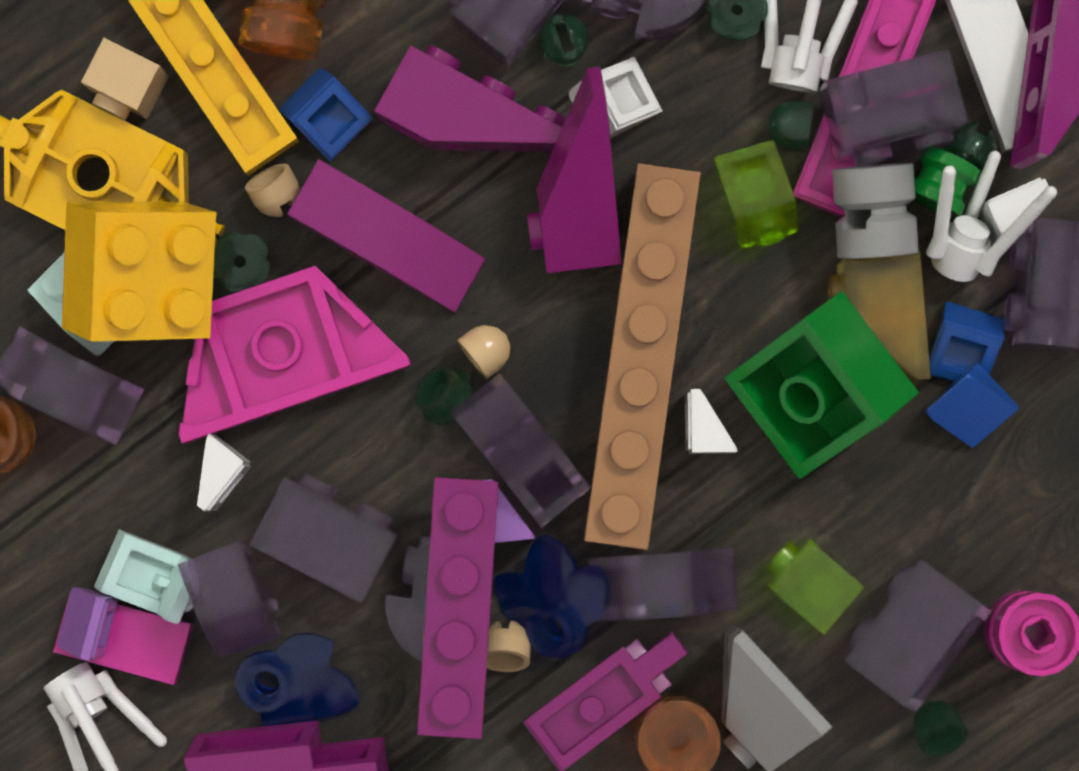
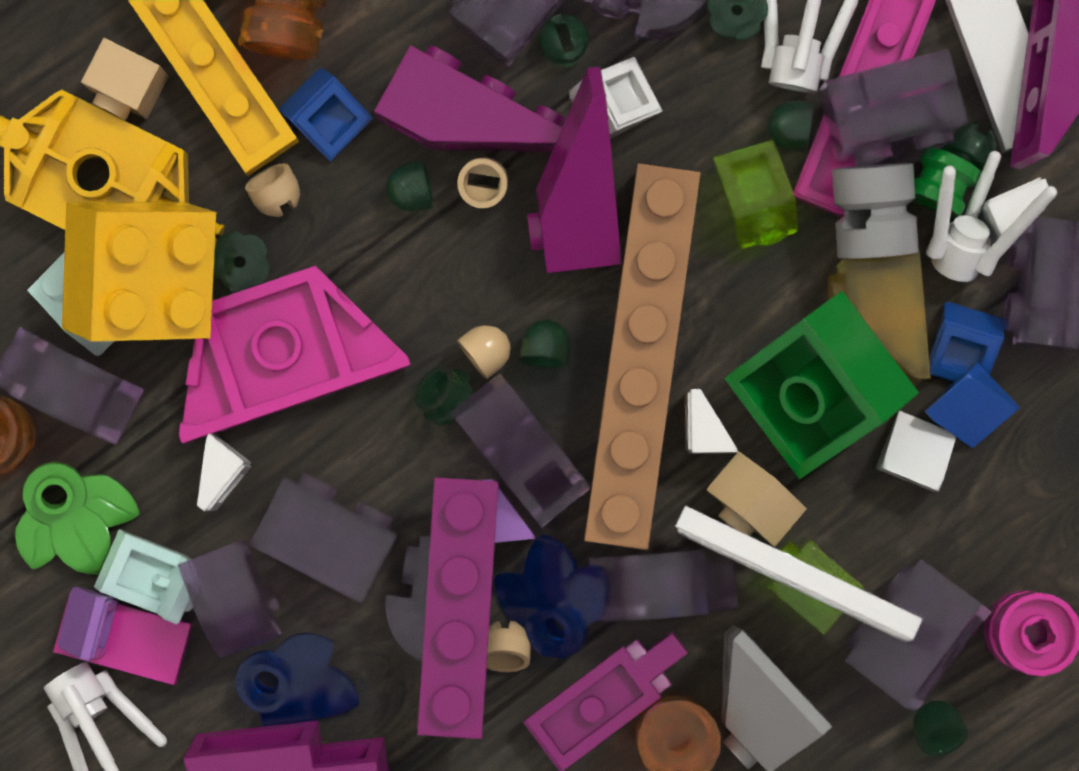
(77, 525): none -> bright green plate
(386, 236): magenta slope -> none
(410, 187): none -> clear green hinge
(479, 194): none -> tan hinge
(545, 345): none -> clear green hinge
(755, 500): none -> tan plate
(798, 575): none -> white tile
(917, 452): none -> white slope

